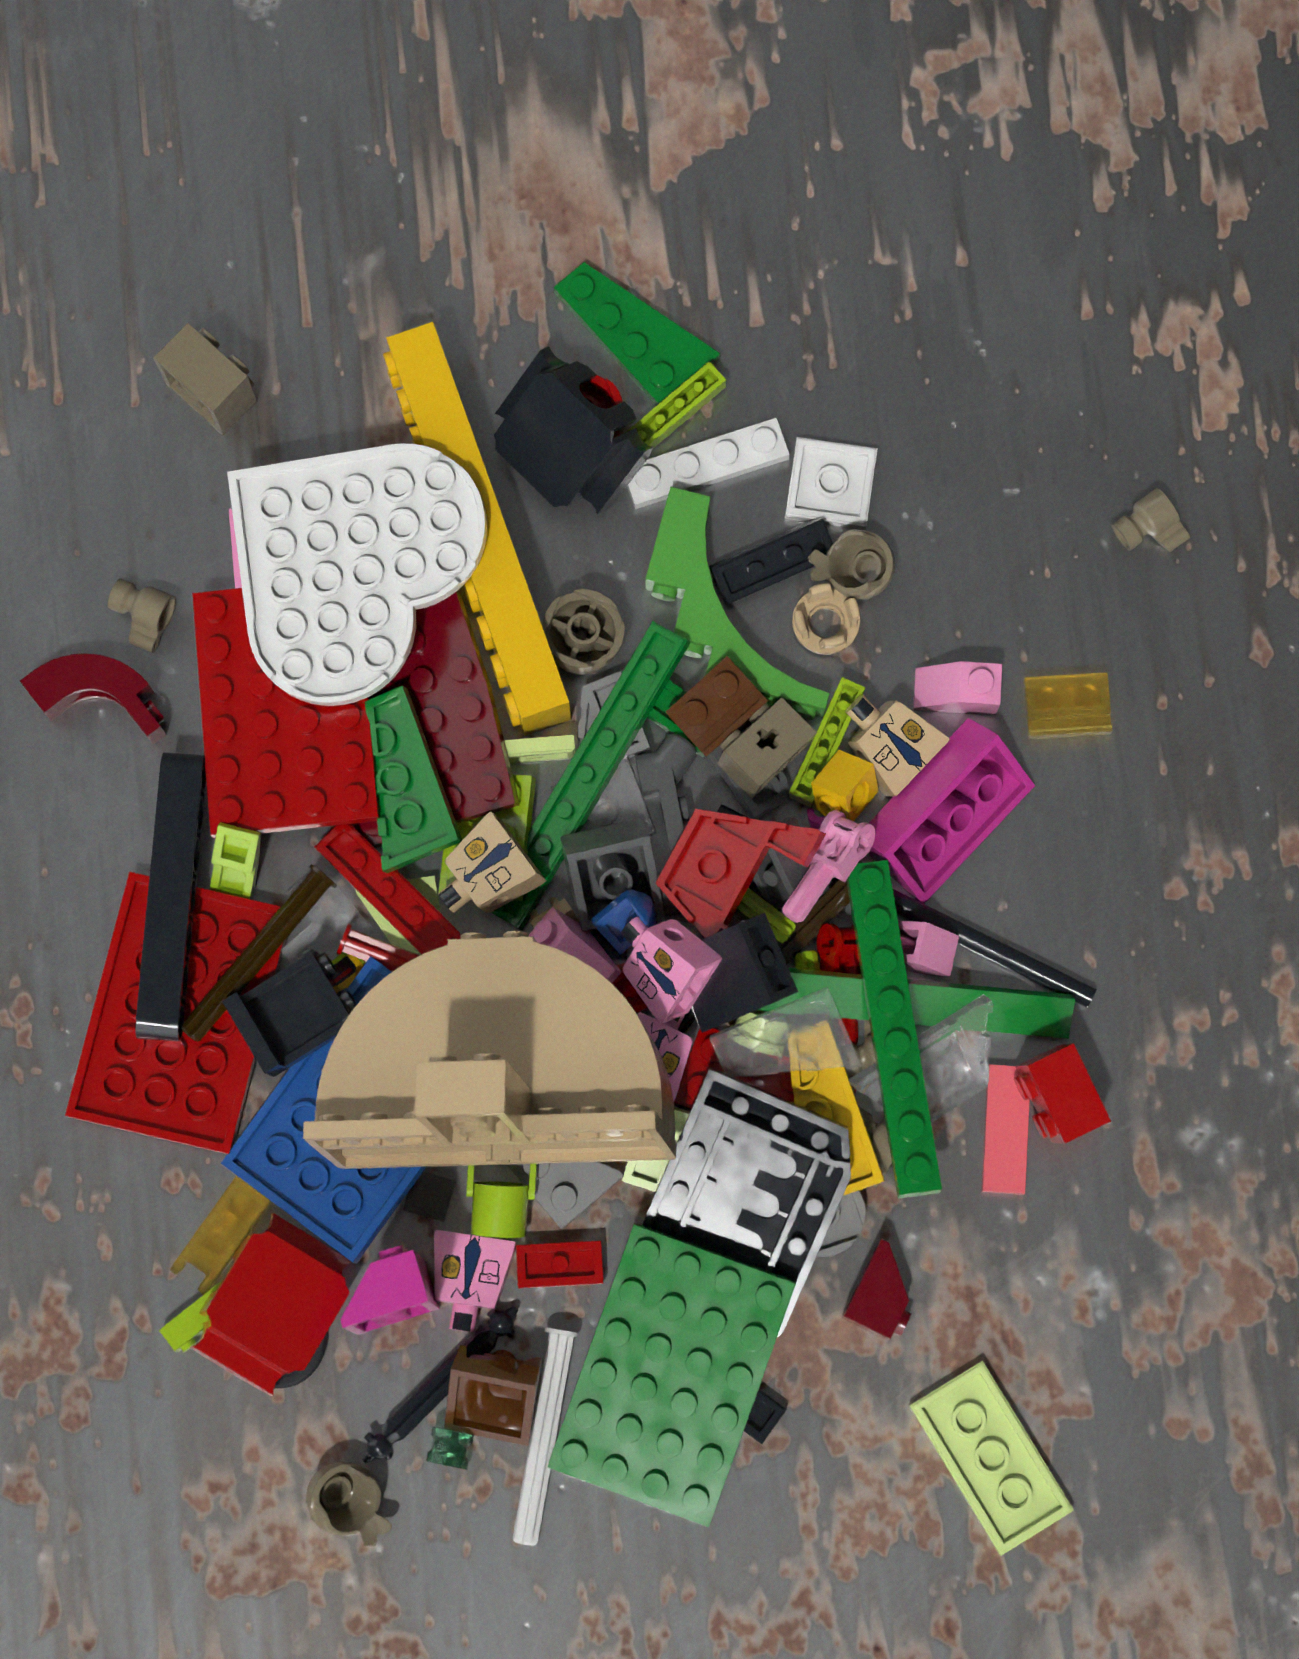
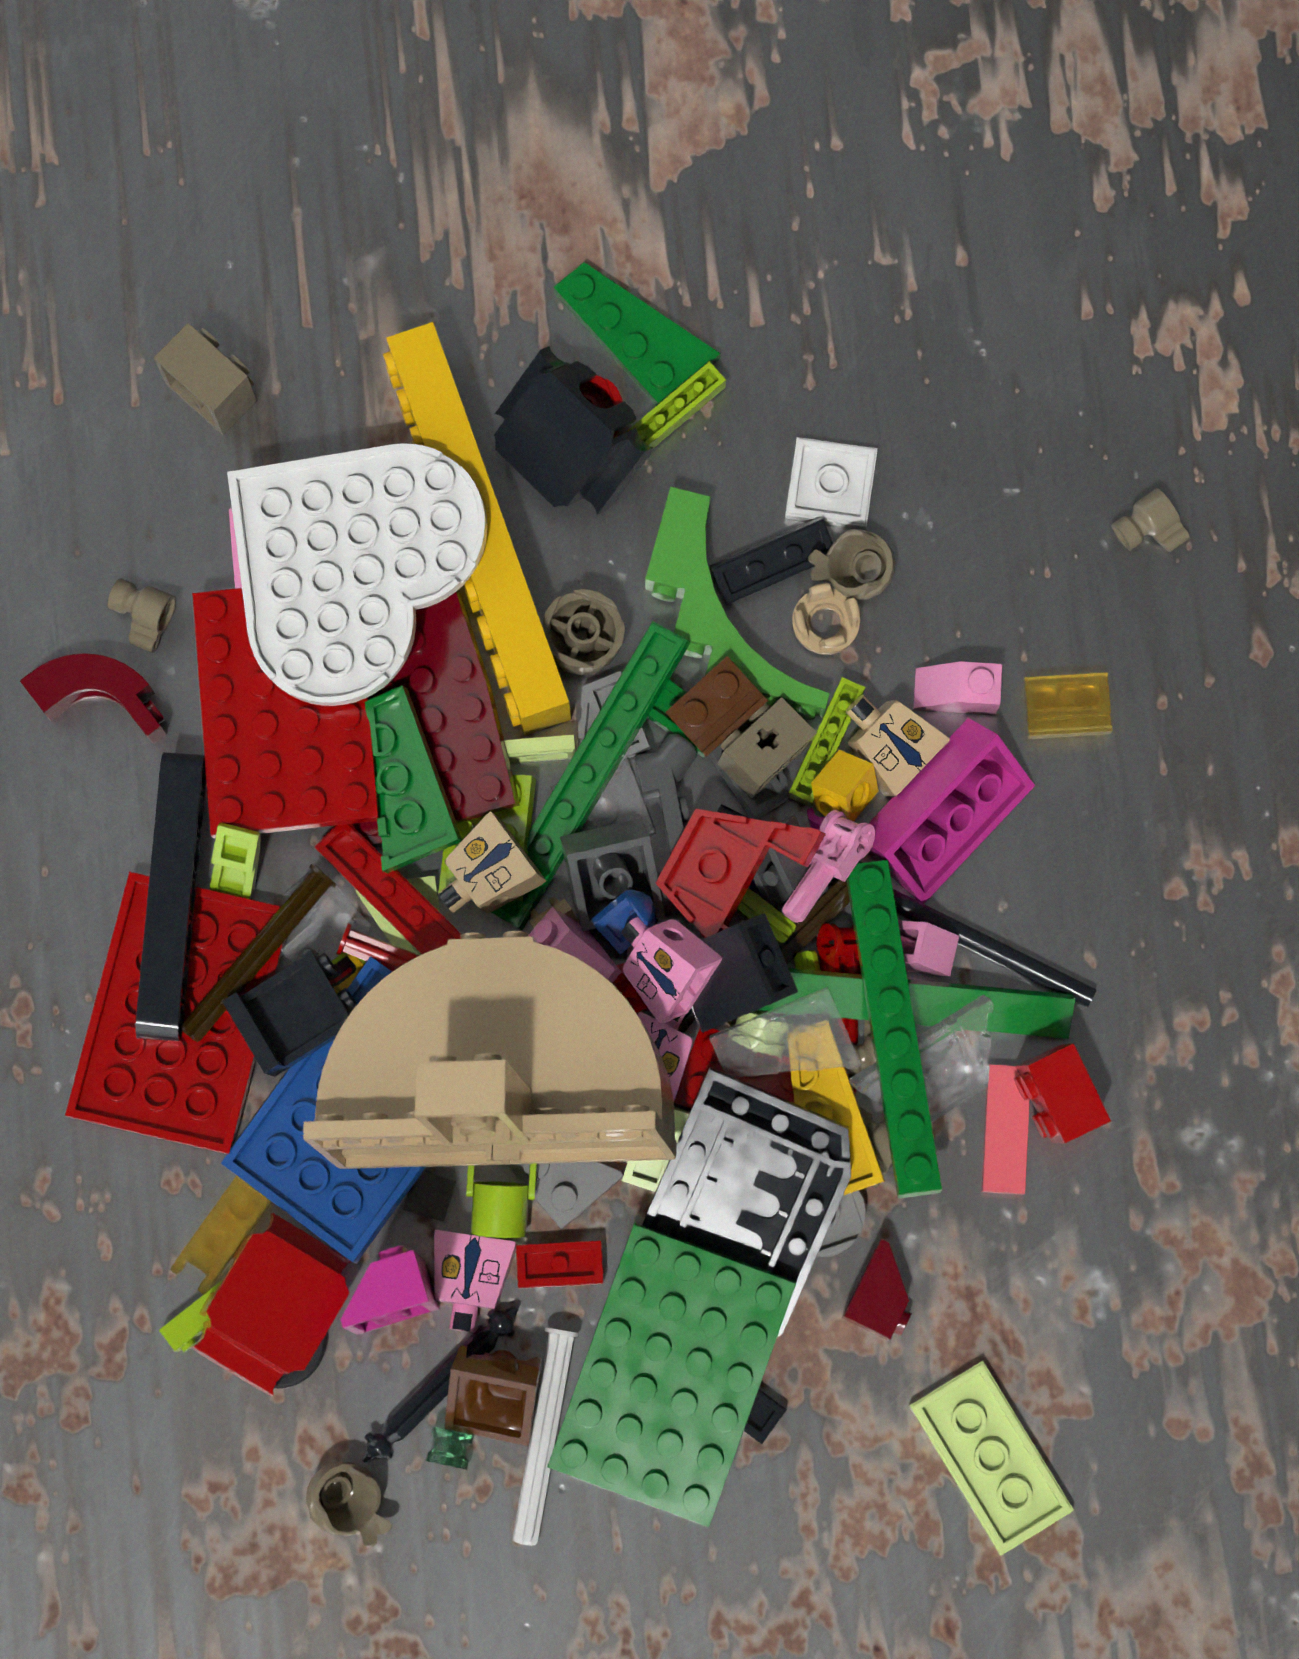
(709, 462): white plate -> none

